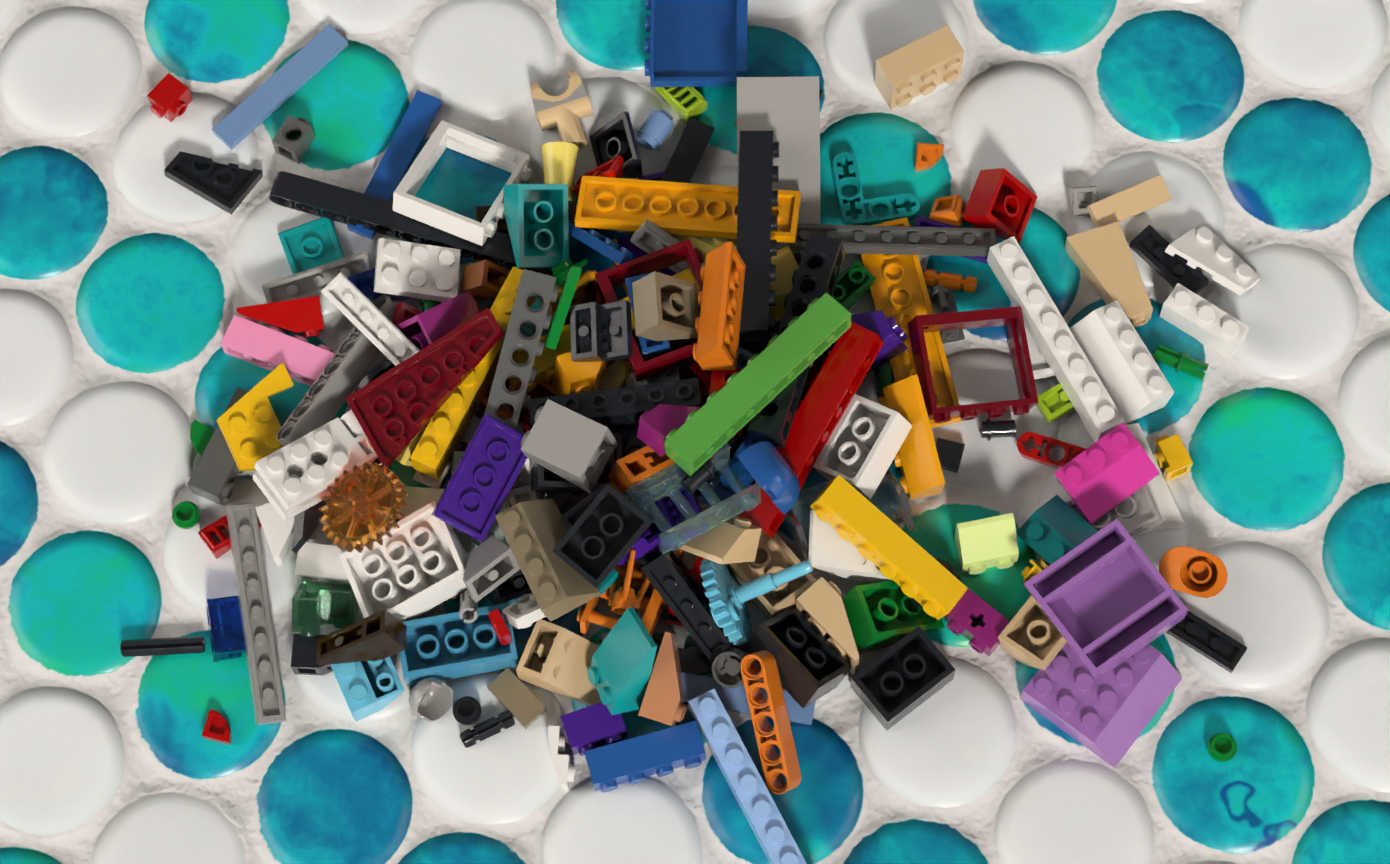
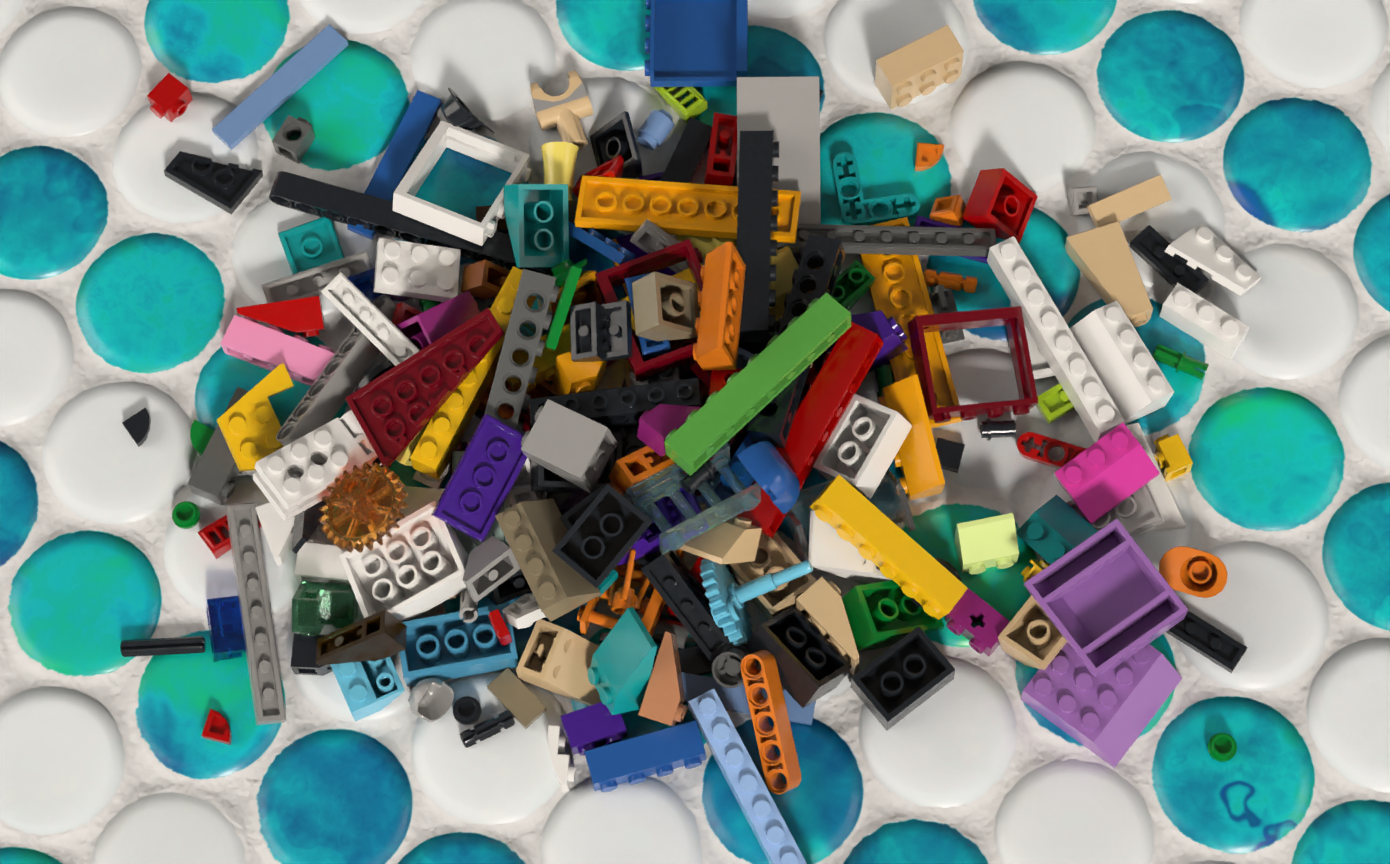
(138, 426): none -> black tile
(457, 113): none -> black piece
(722, 151): none -> red slope

